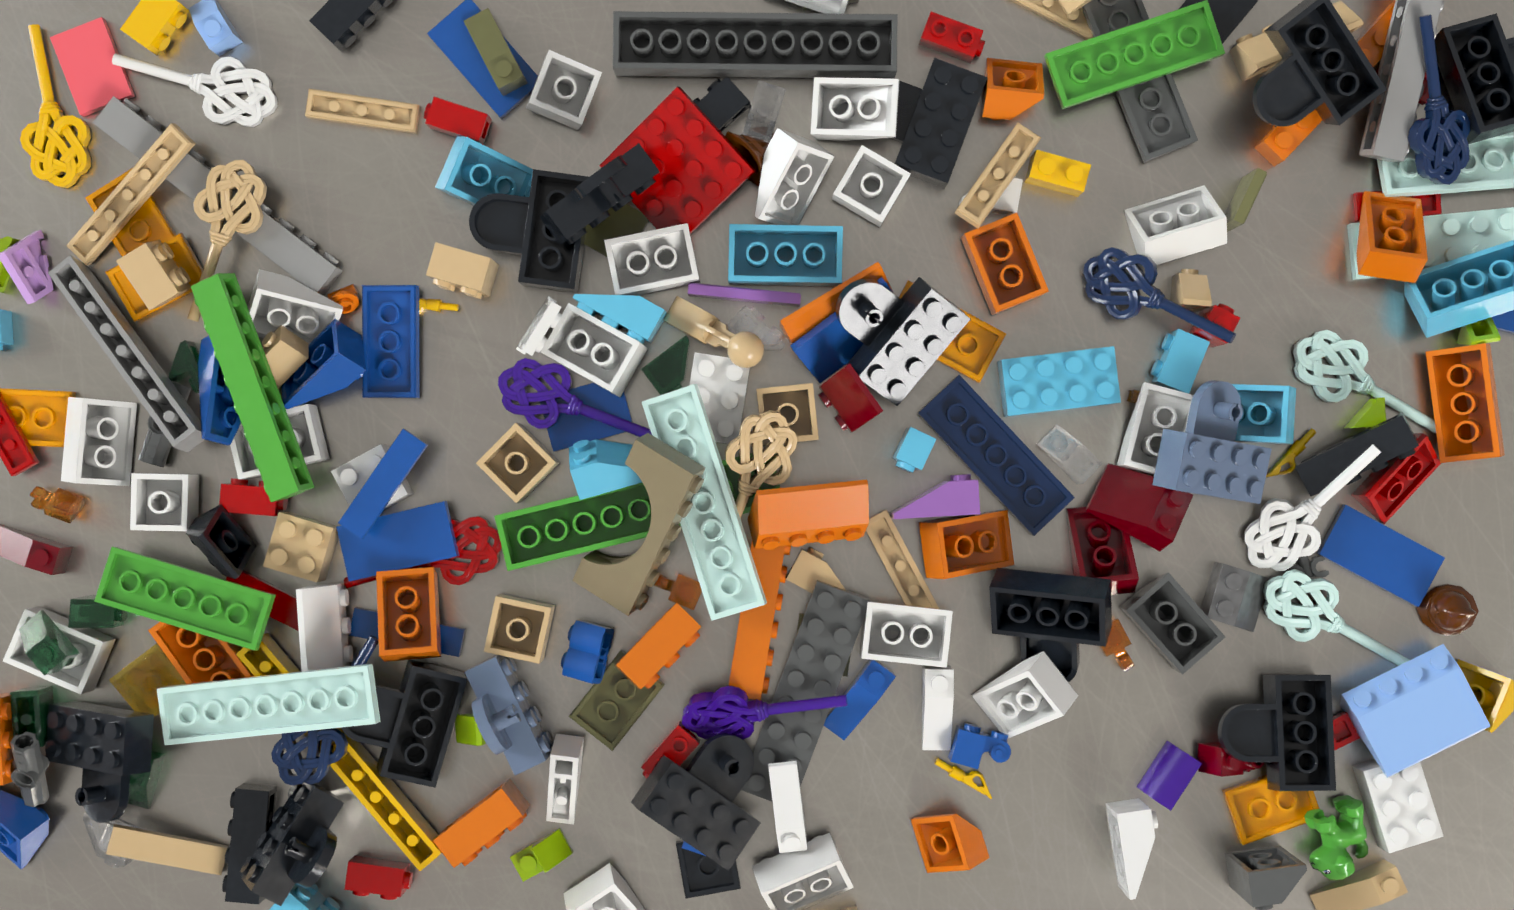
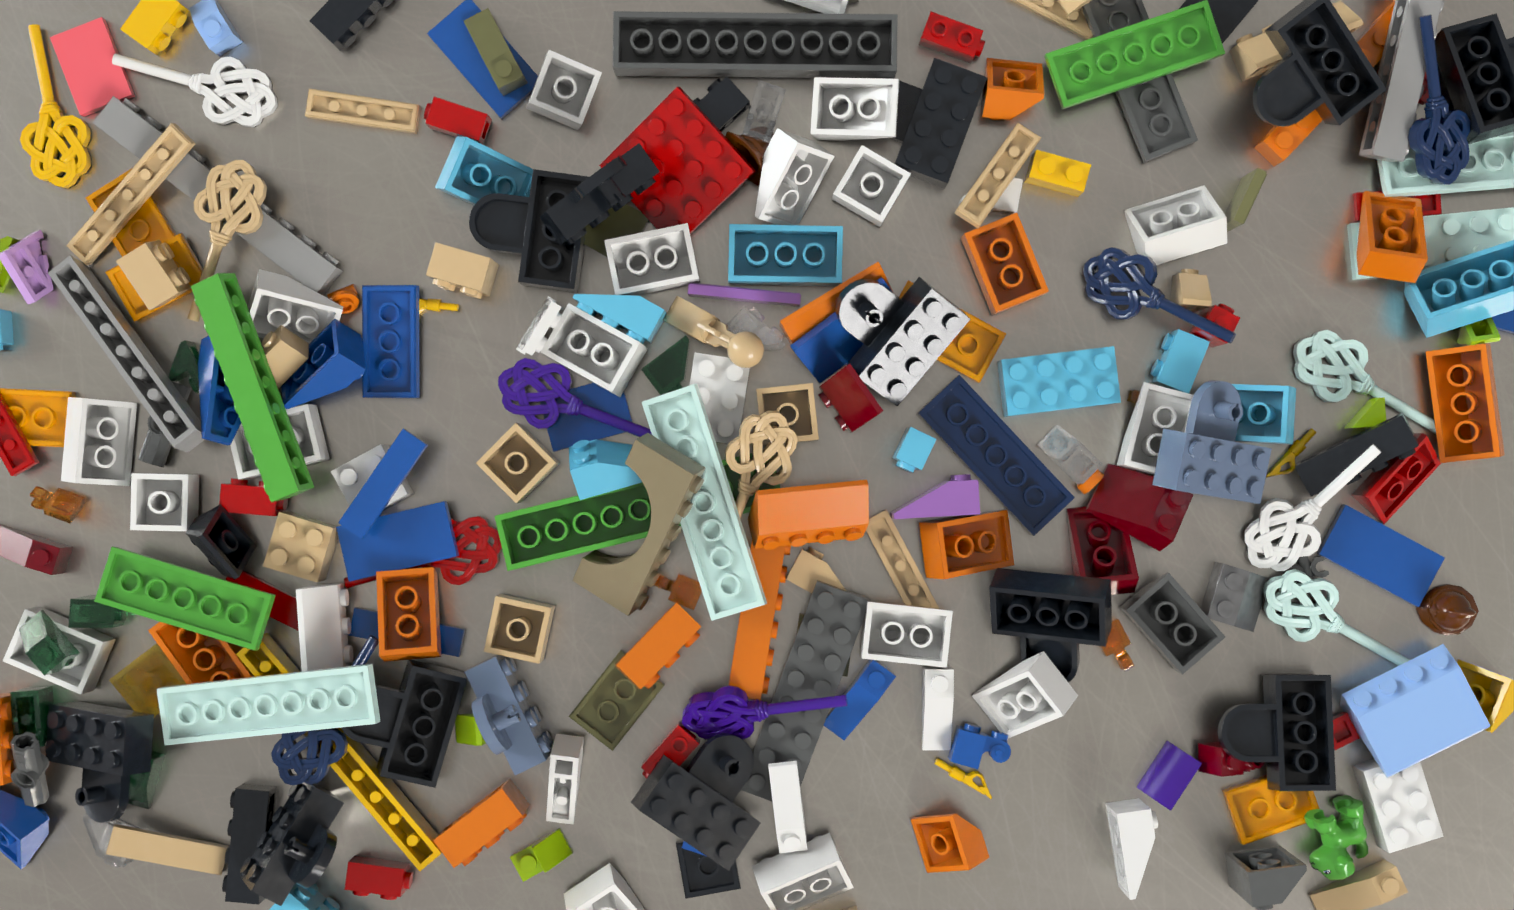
(587, 651): blue brick -> none
(1090, 482): none -> orange tile

